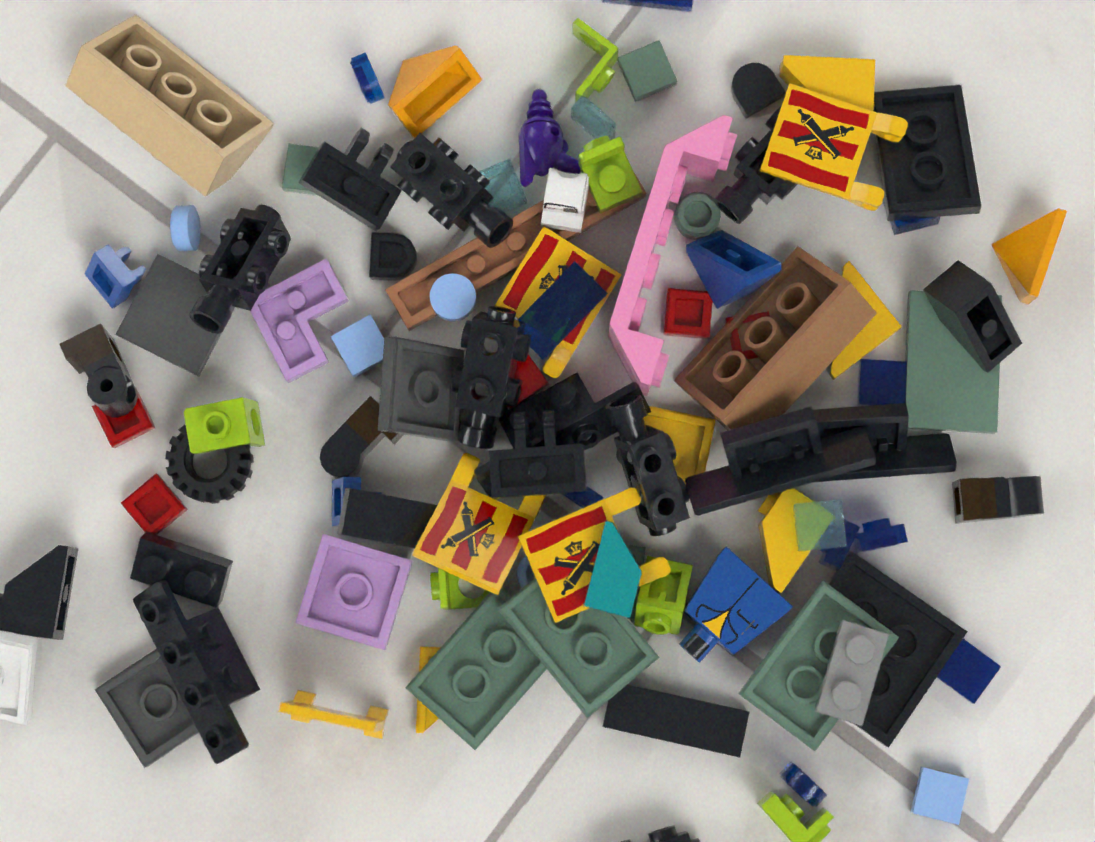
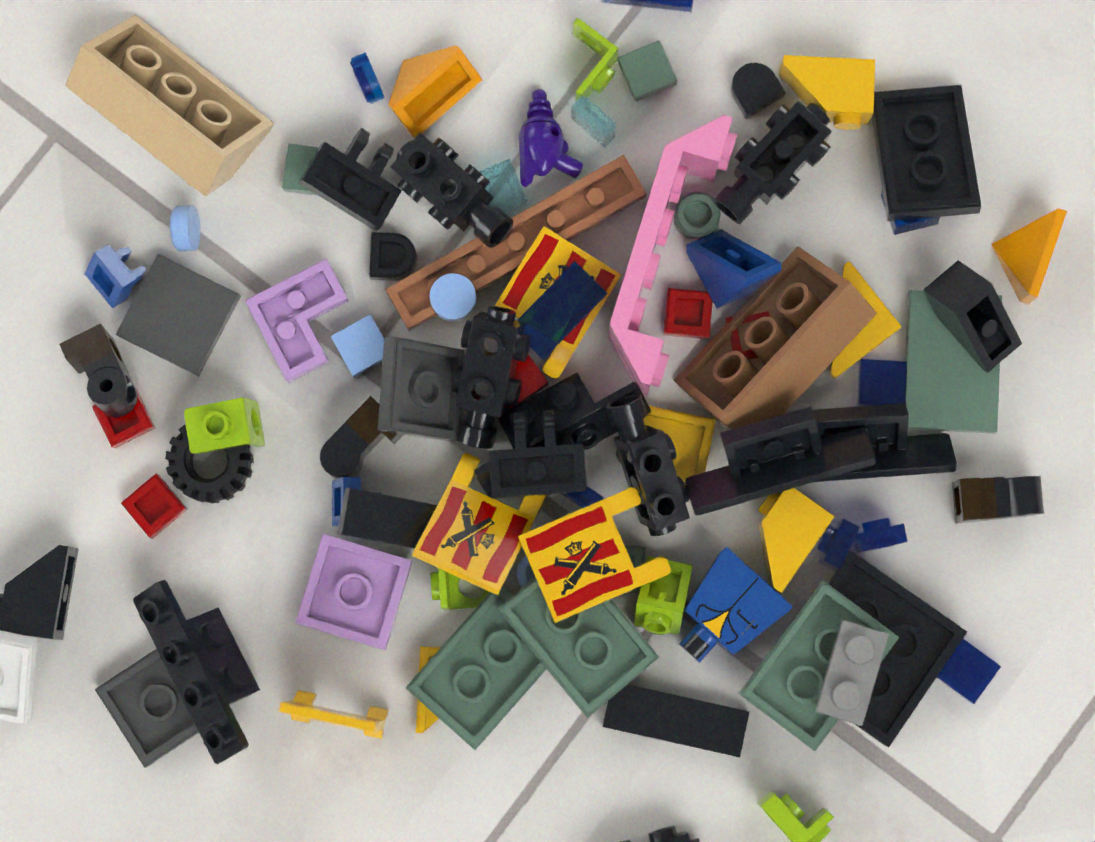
(185, 568): black plate -> none
(240, 266): black brick -> none
(565, 200): white leg -> none
(609, 173): lime bracket -> none
(613, 576): teal tile -> none
(802, 784): clear blue tile -> none
(819, 525): clear light blue tile -> none
(822, 144): flag -> none
(939, 795): light blue tile -> none

